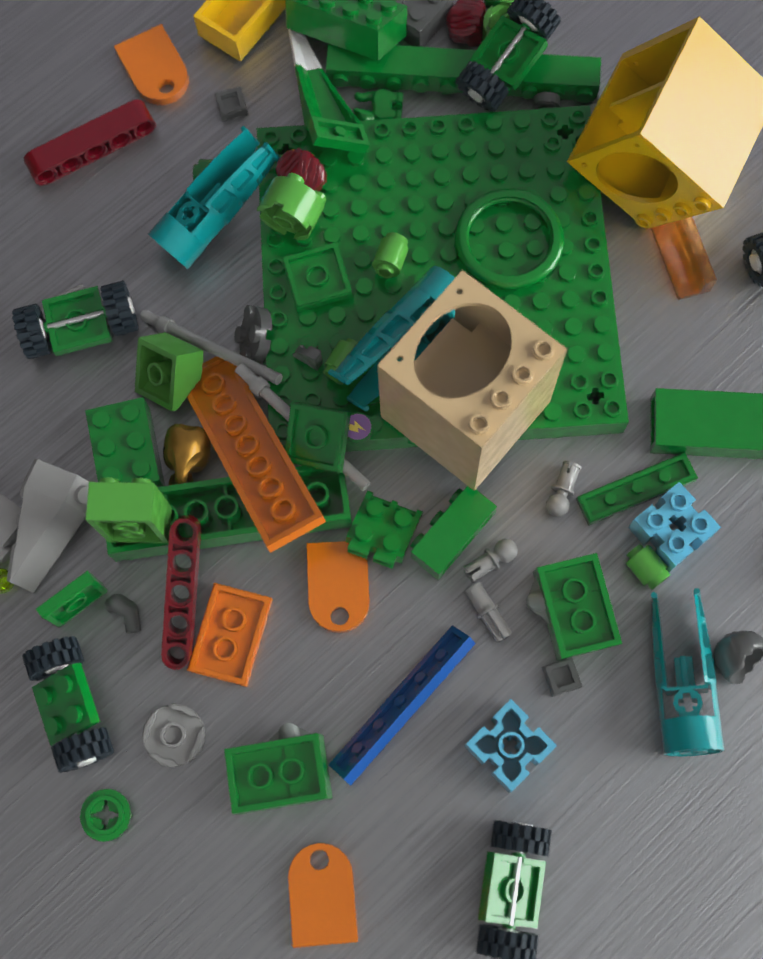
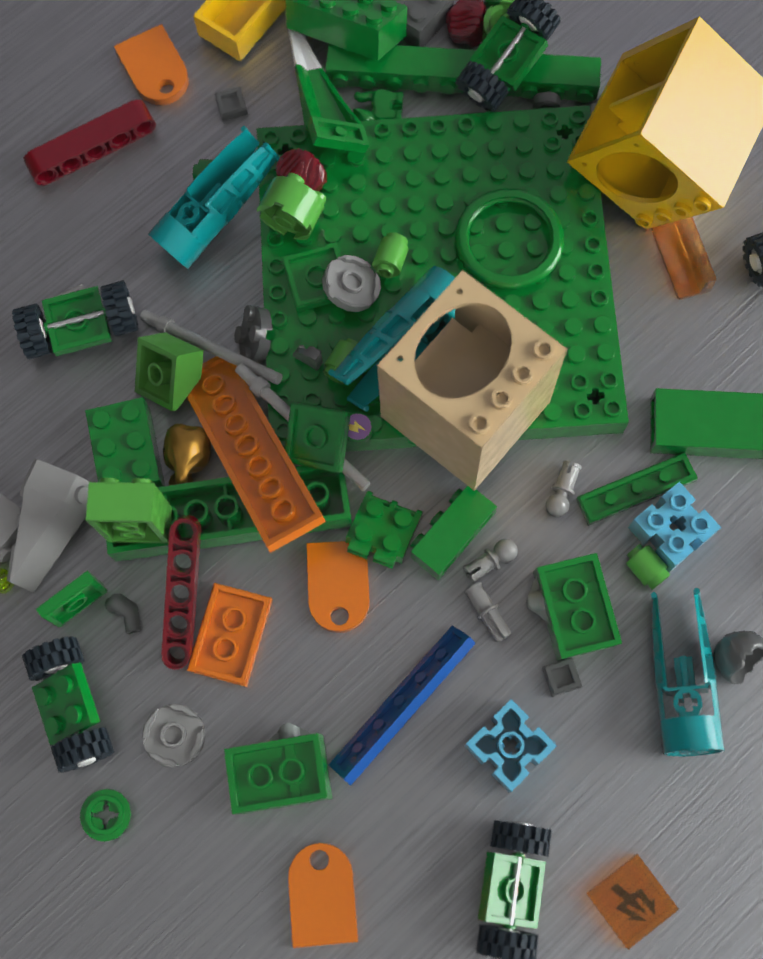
(351, 283): none -> light grey tile
(632, 901): none -> clear orange tile

